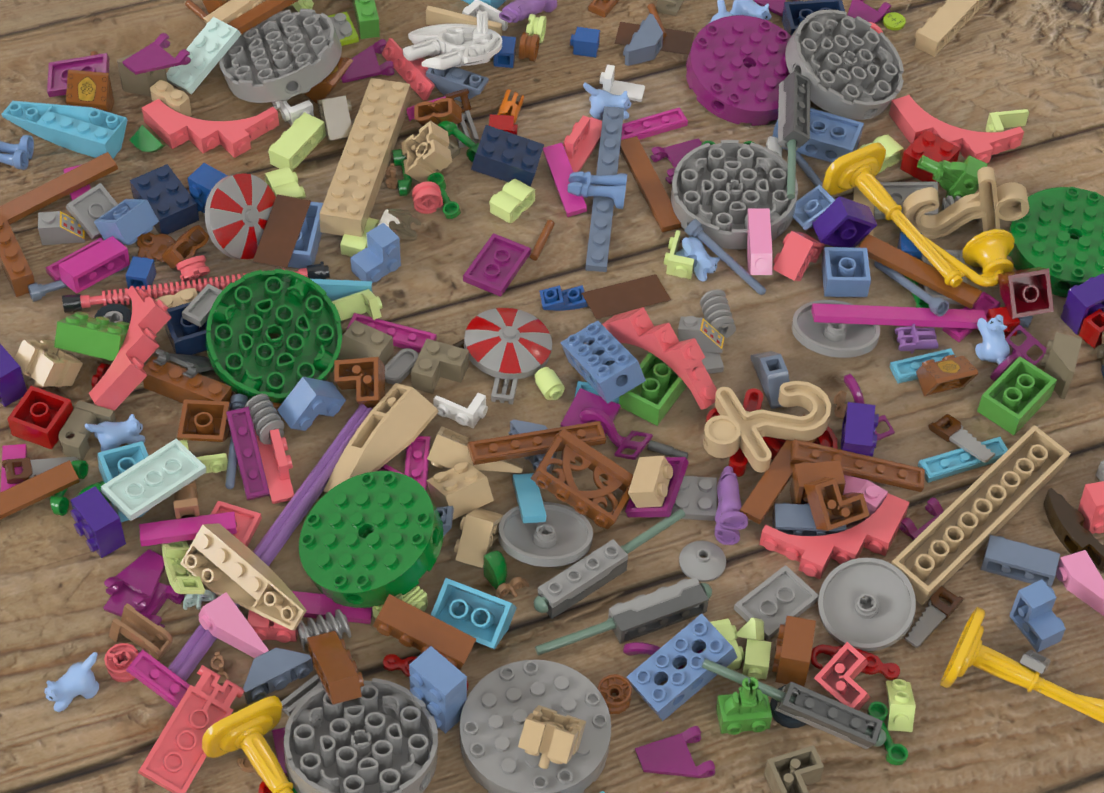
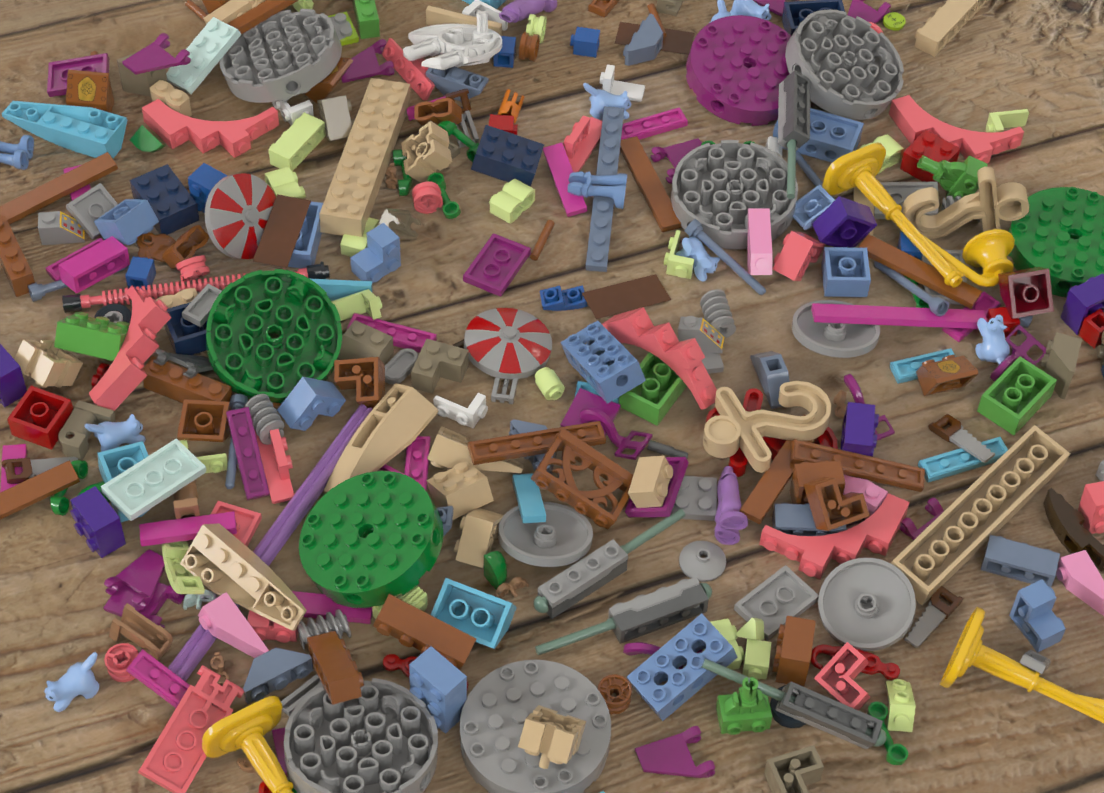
(916, 338): medium lavender arm -> none

